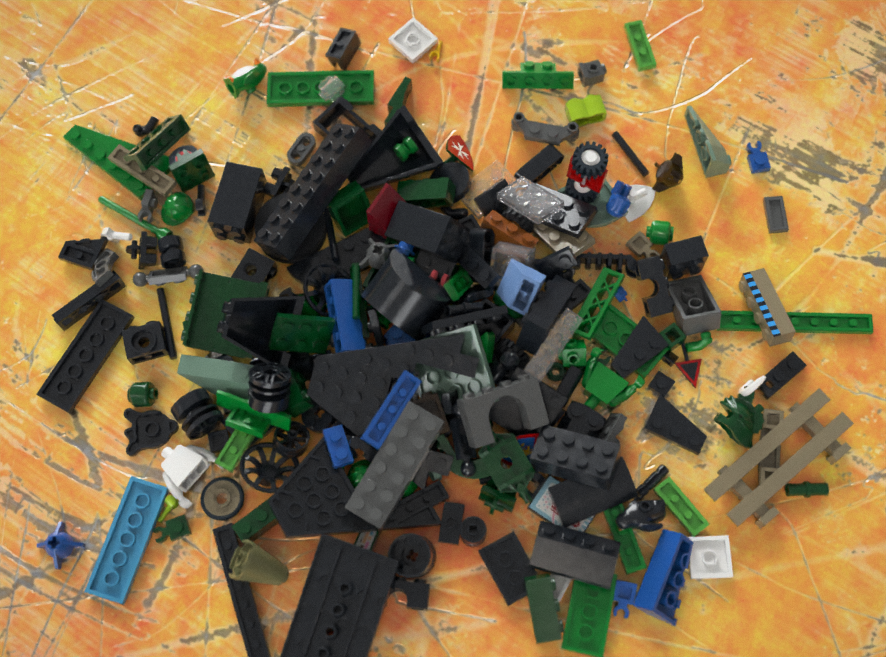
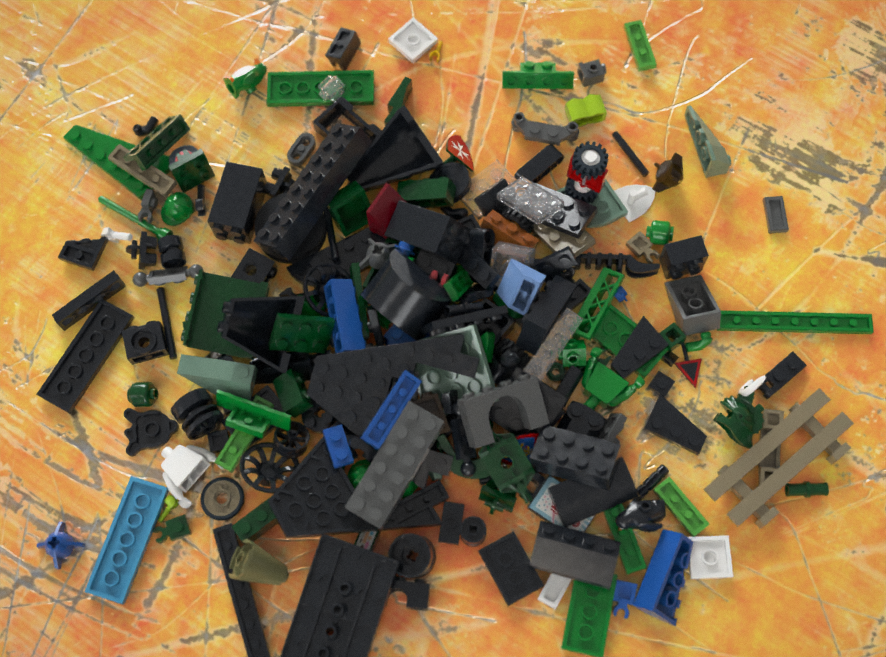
(103, 267): dark grey tile -> none
(269, 387): black wheel -> none
(356, 292): dark green bar -> none
(405, 148): green wheel -> none
(543, 608): dark green brick -> none
(618, 202): blue piece -> none
(659, 301): black arch -> none
(757, 160): blue plate -> none
(766, 307): dark tan brick -> none

